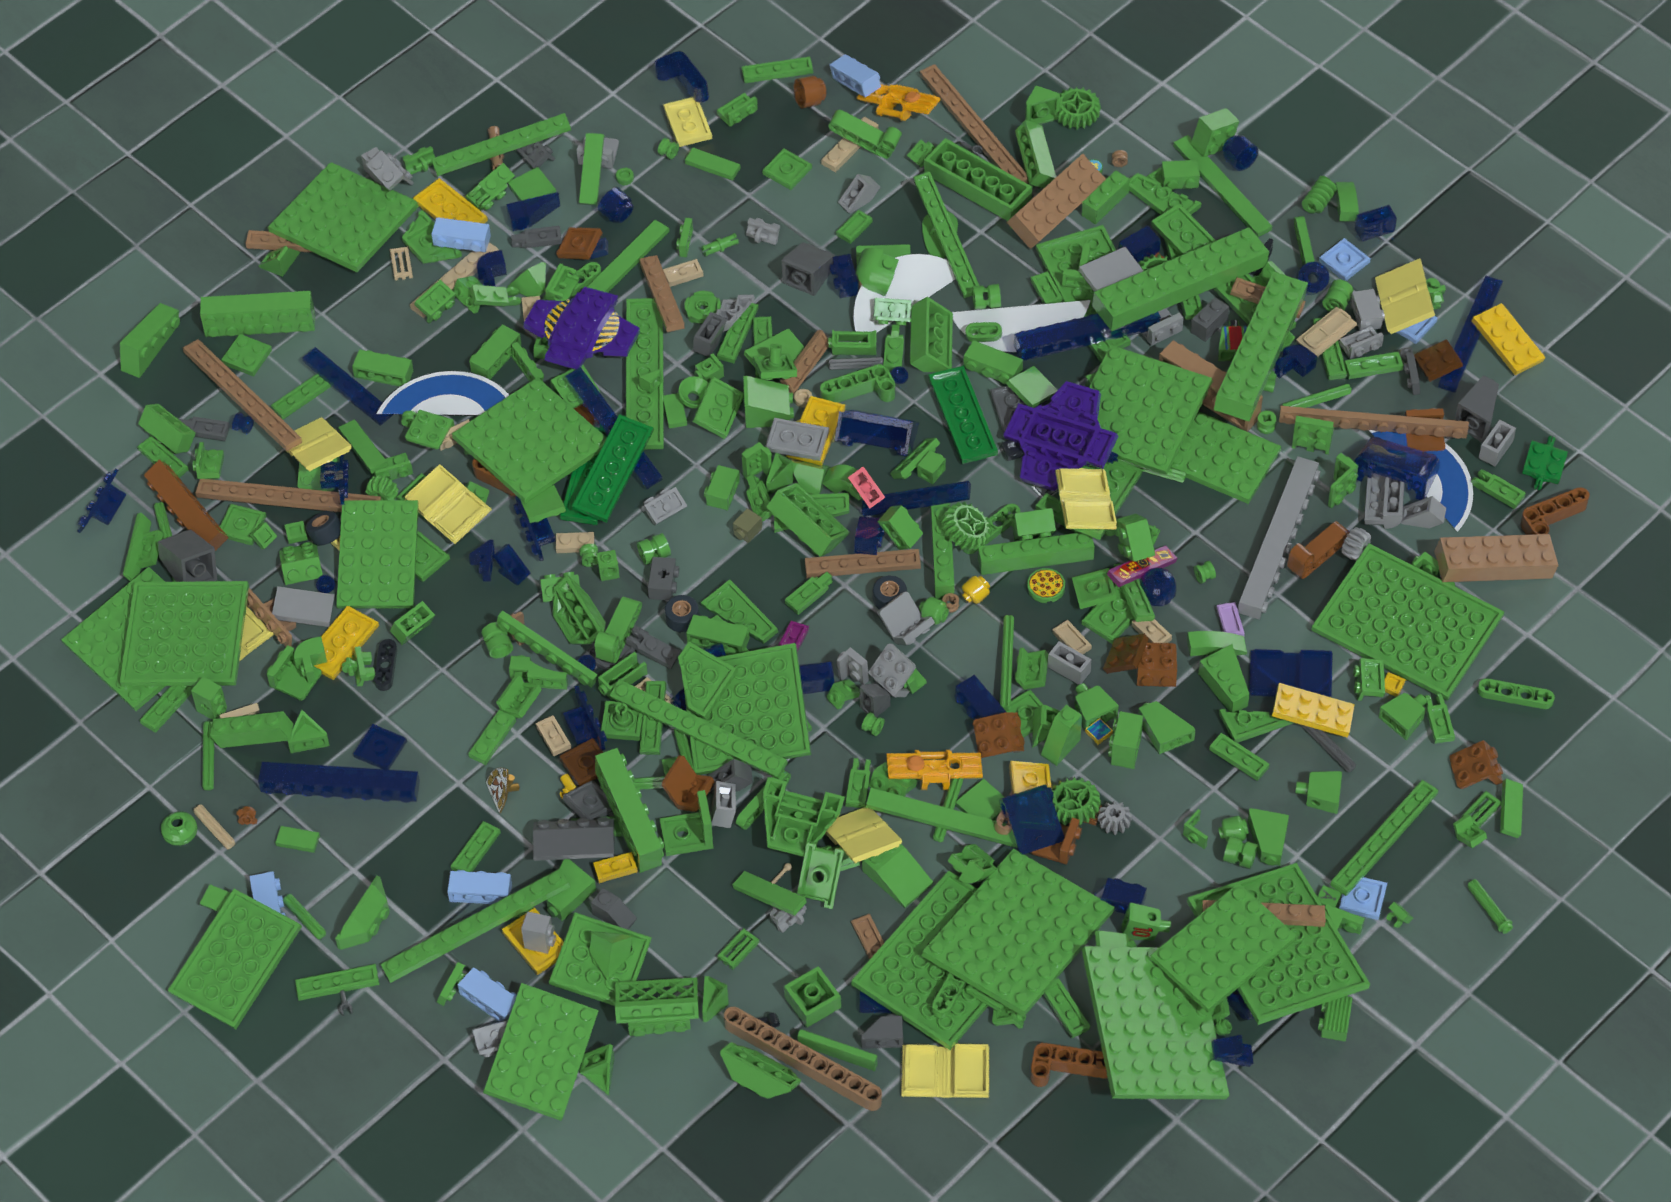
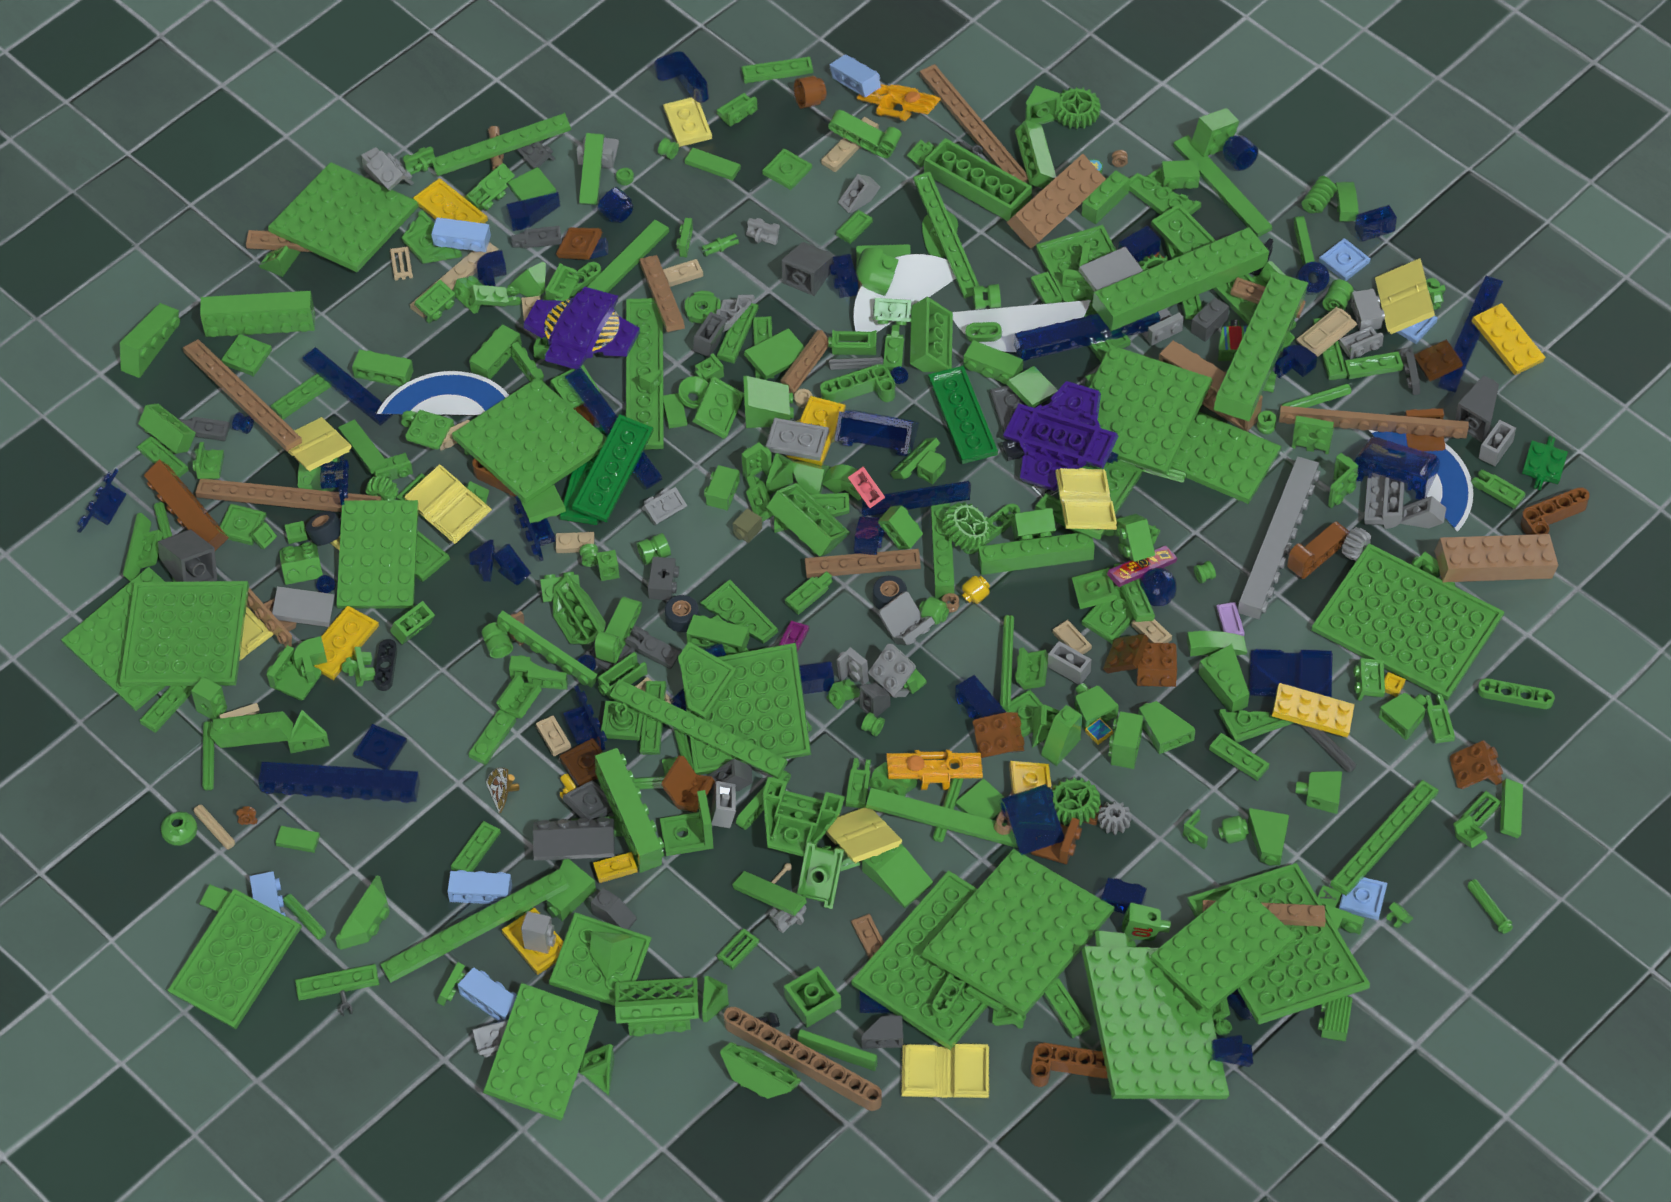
(775, 365): bright green plate -> none
(973, 864): bright green brick -> none
(1046, 585): tile -> none
(1240, 852): bright green wheel -> none

